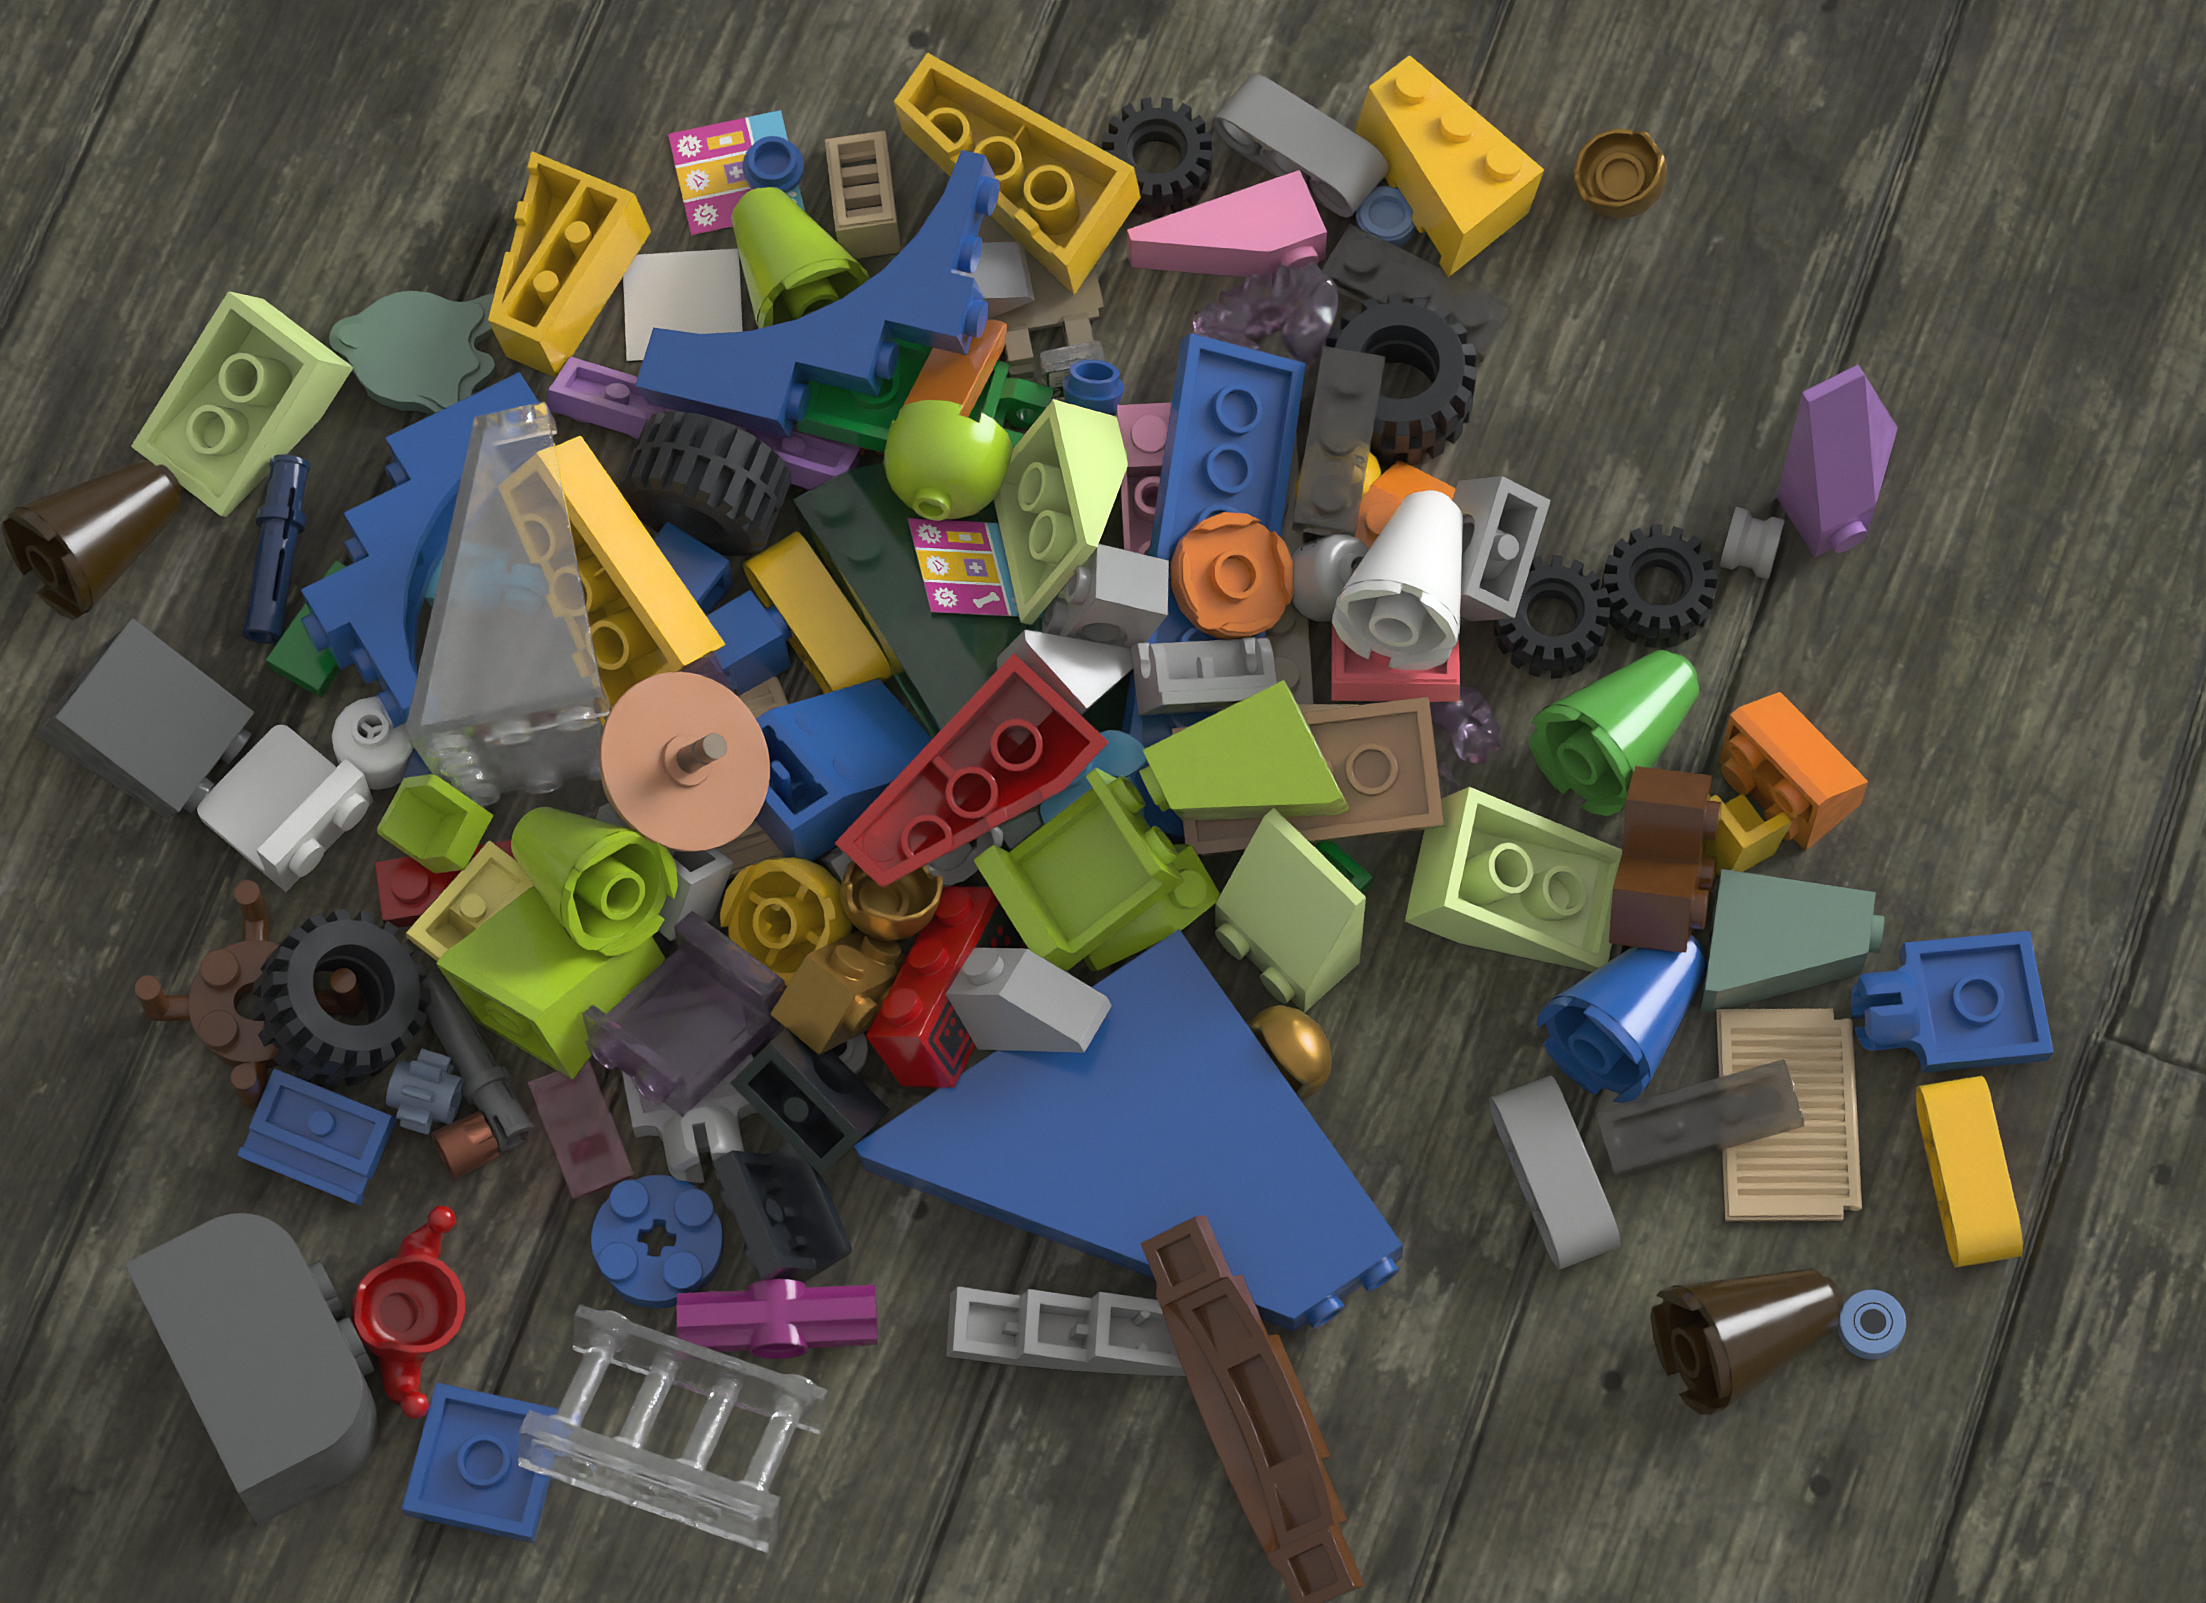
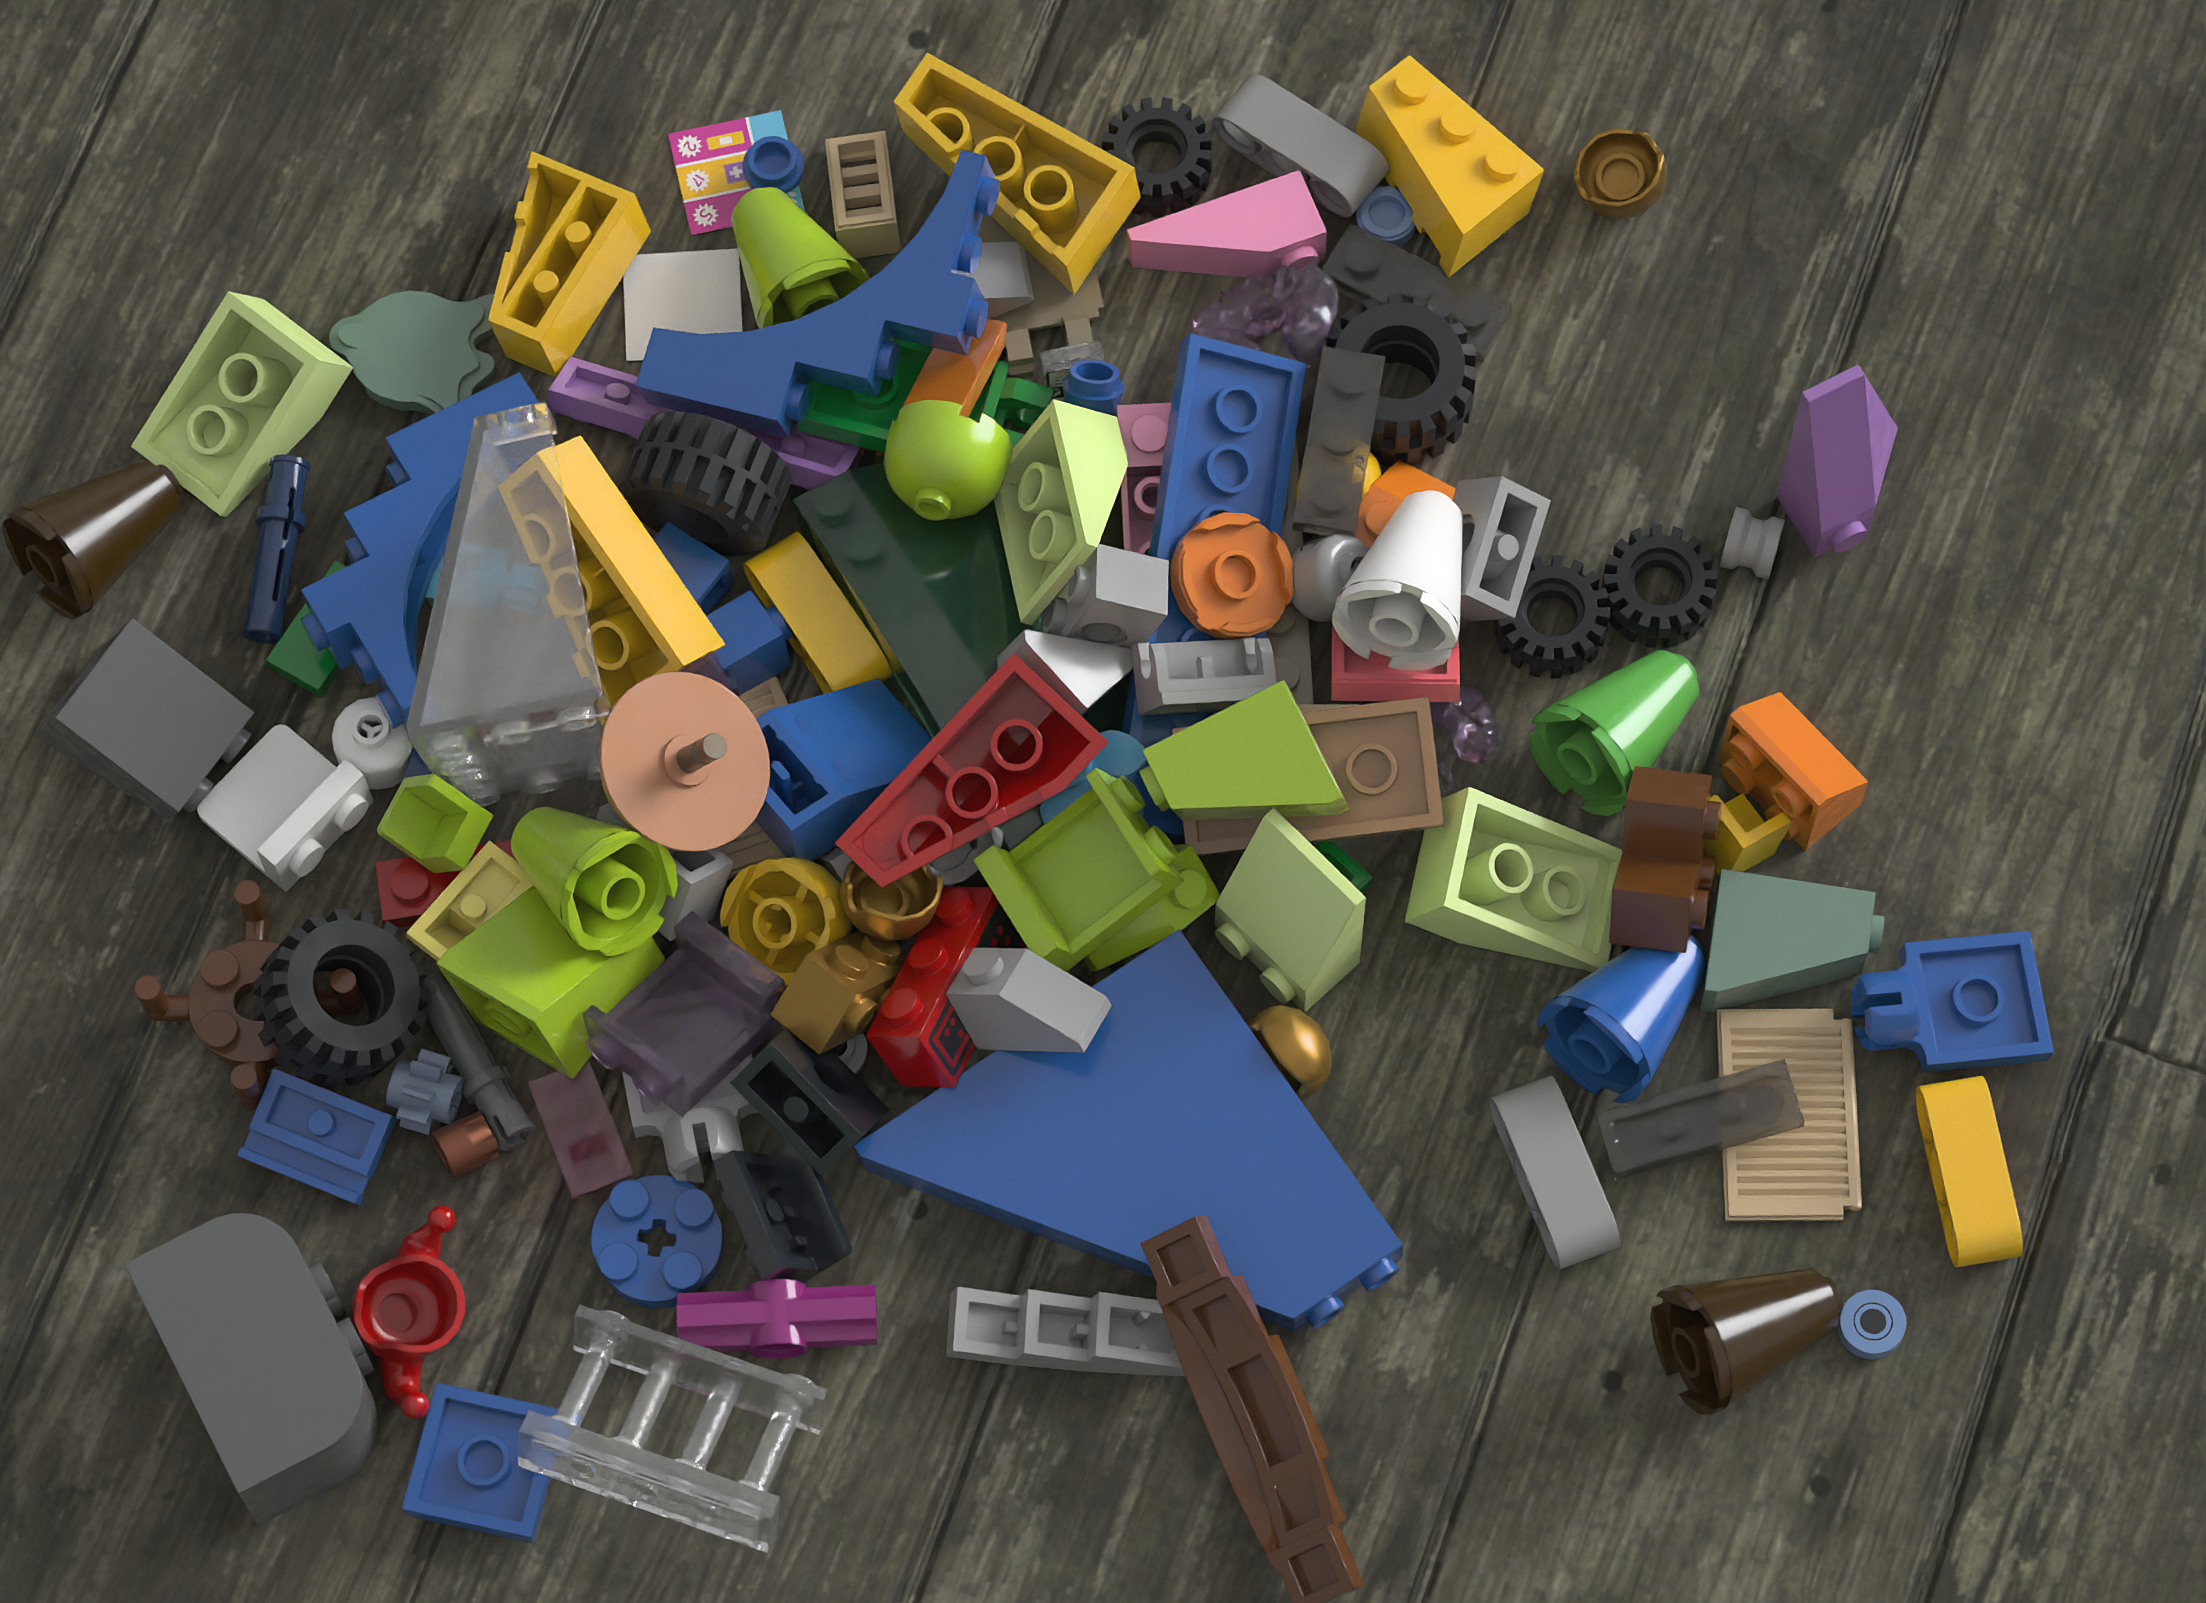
(964, 567): sticker -> none

